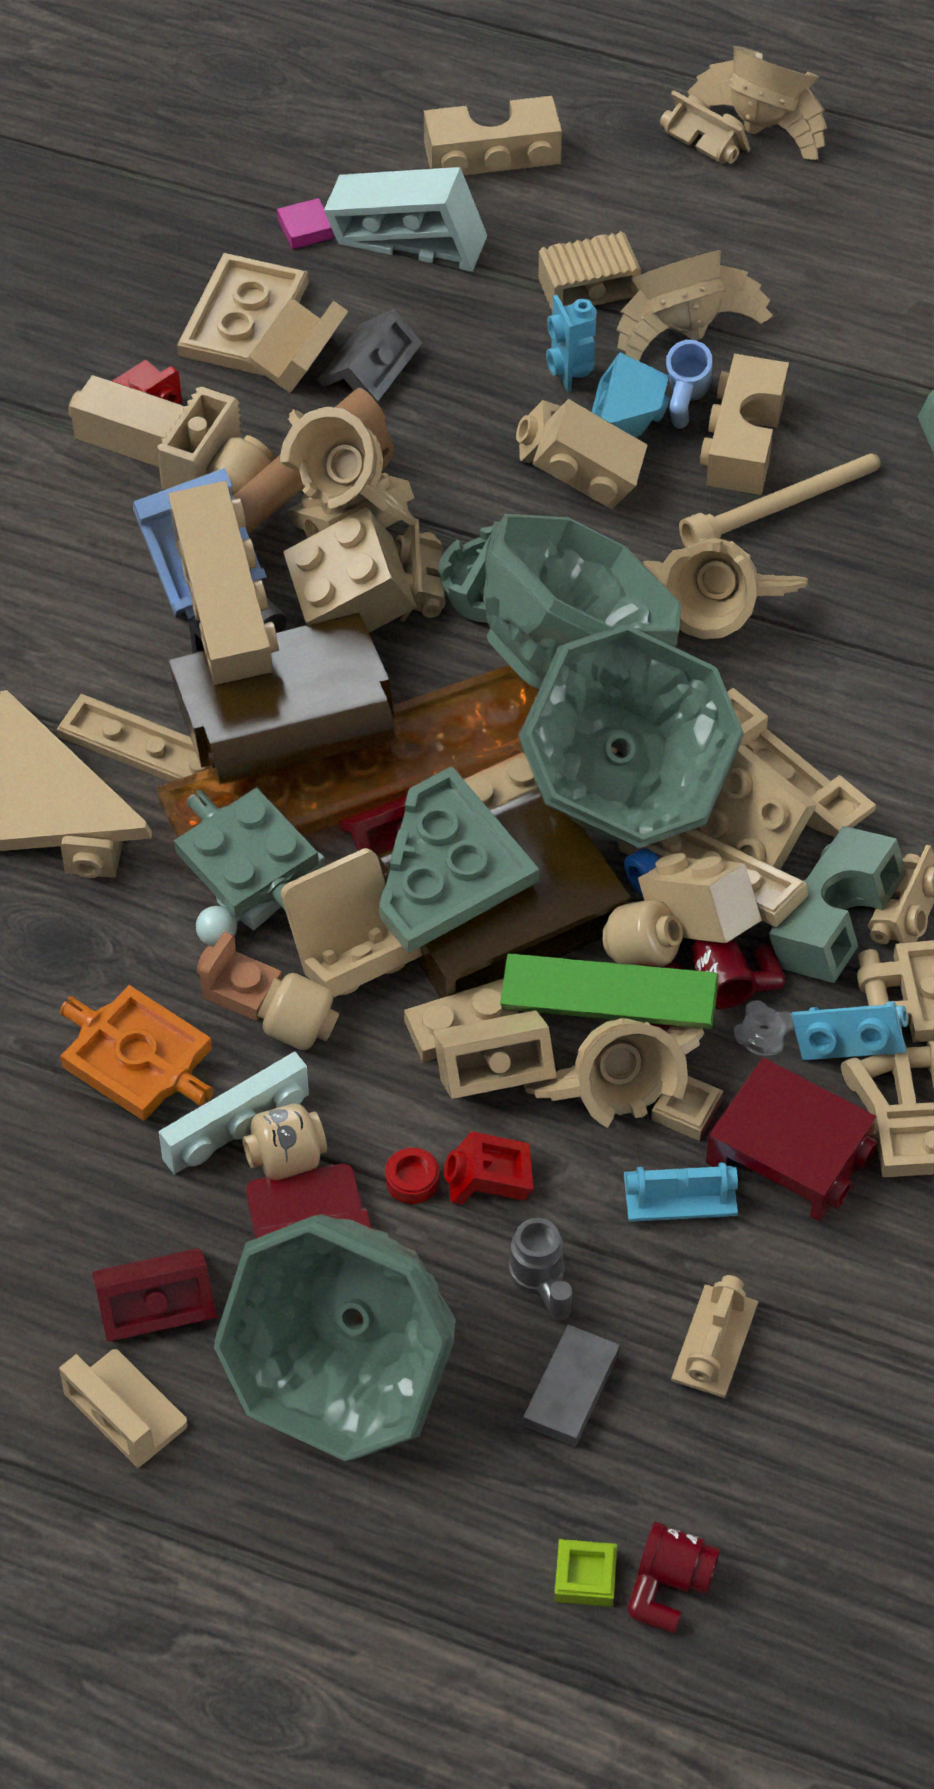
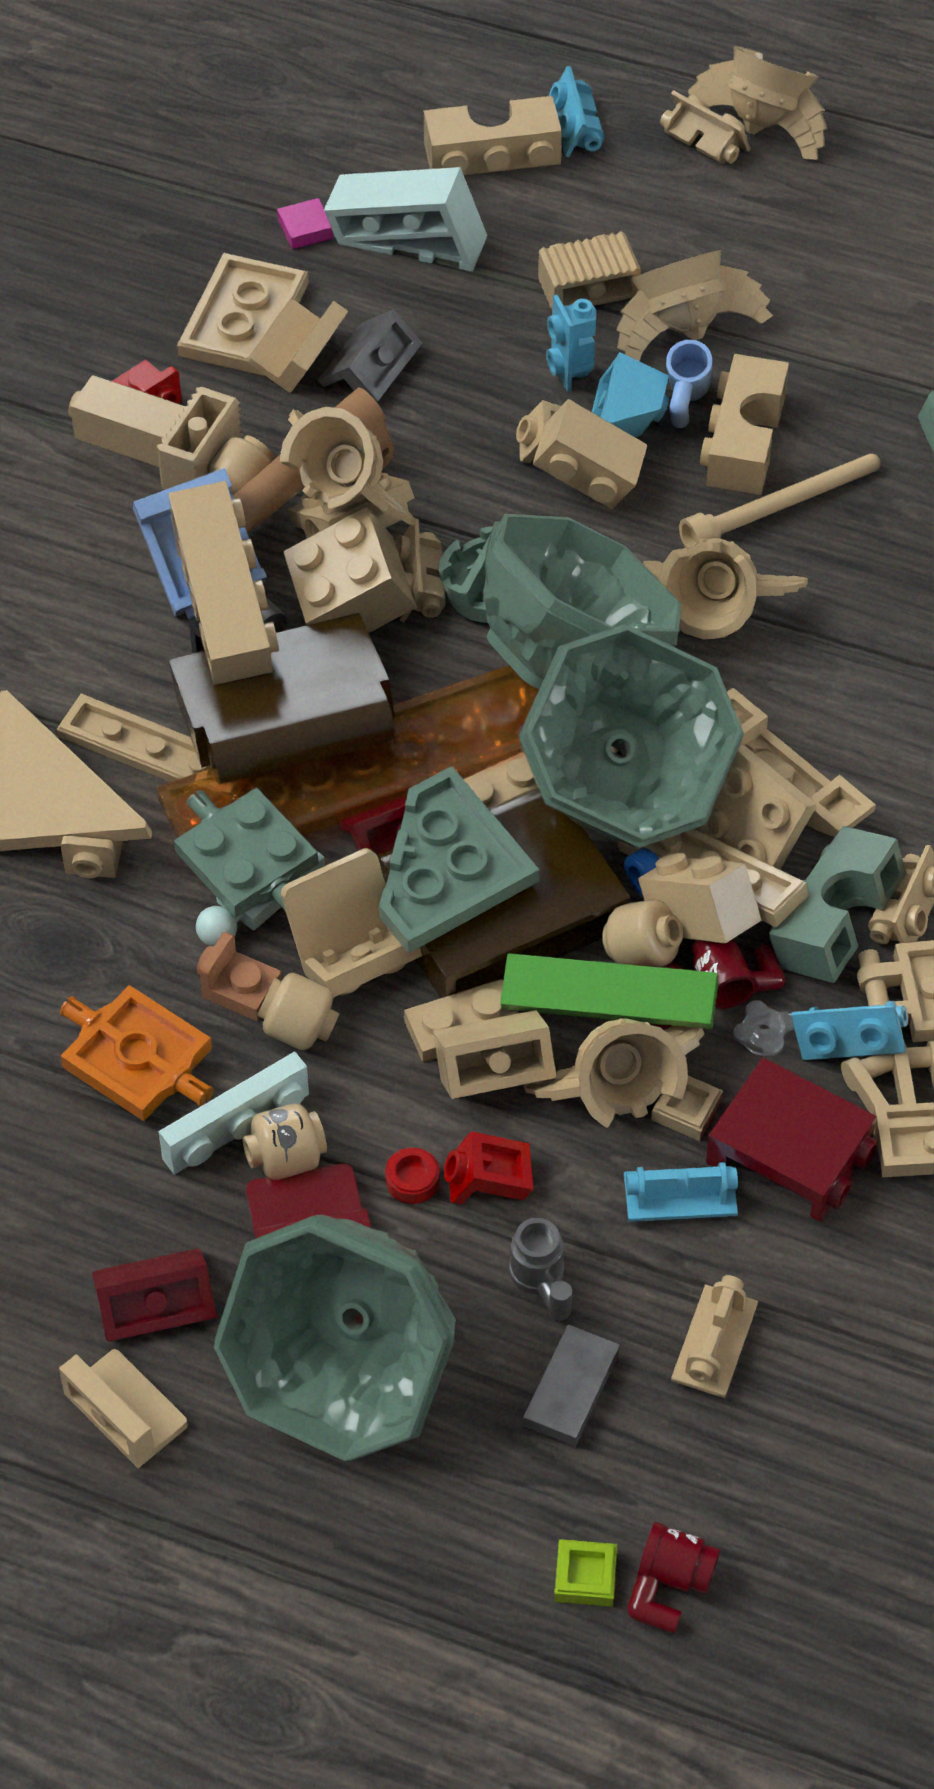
(576, 113): none -> medium azure hinge

